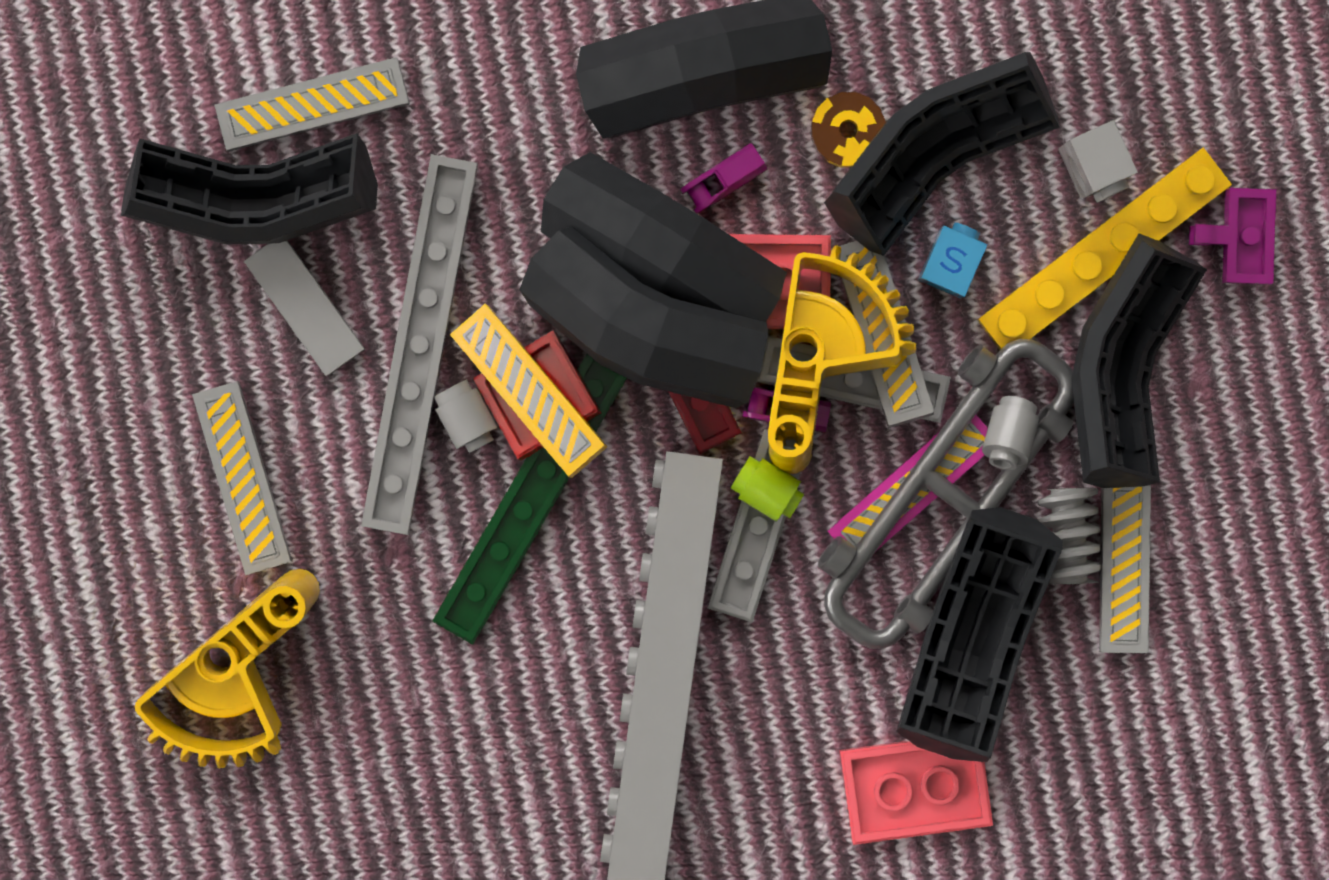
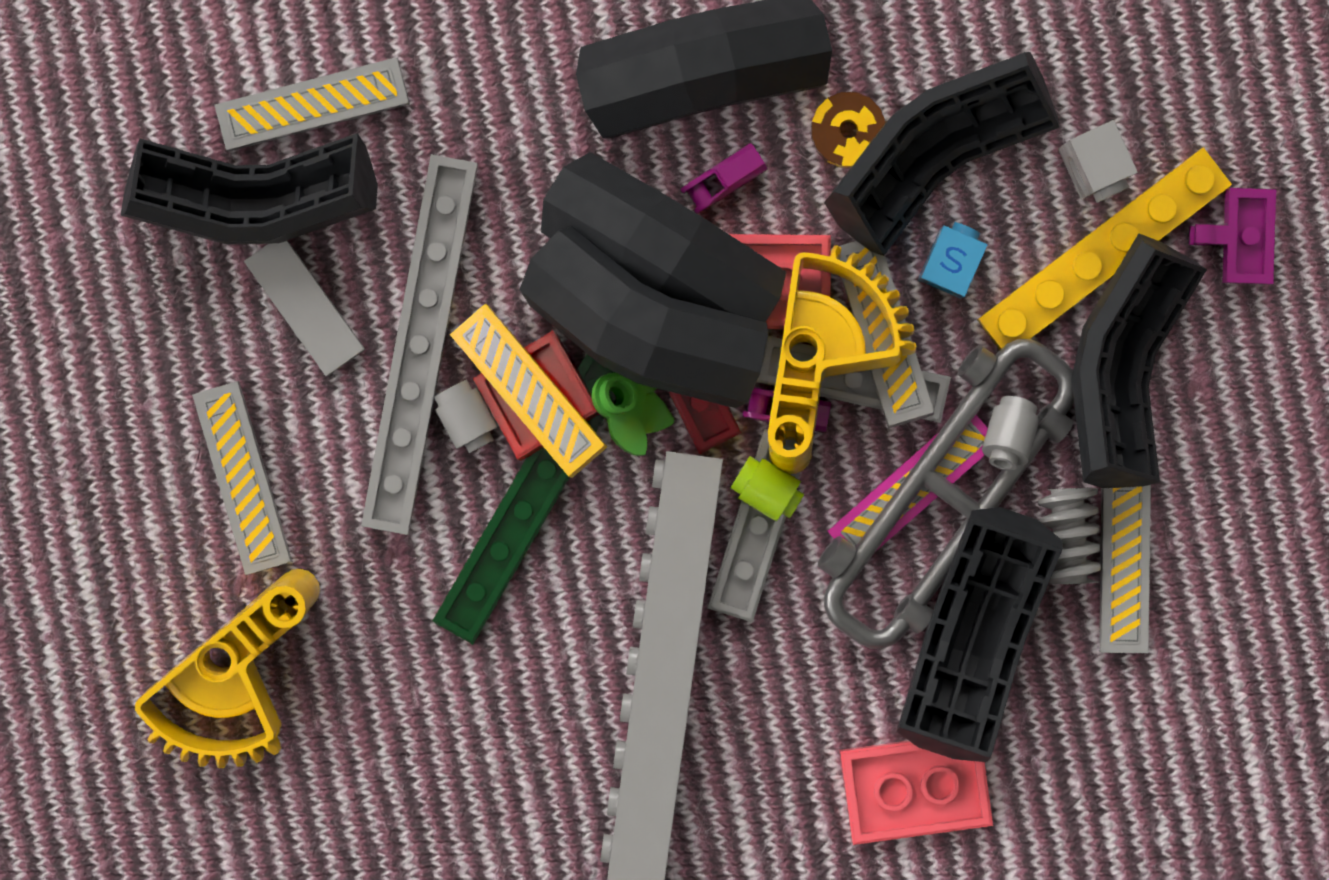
(635, 413): none -> bright green plate

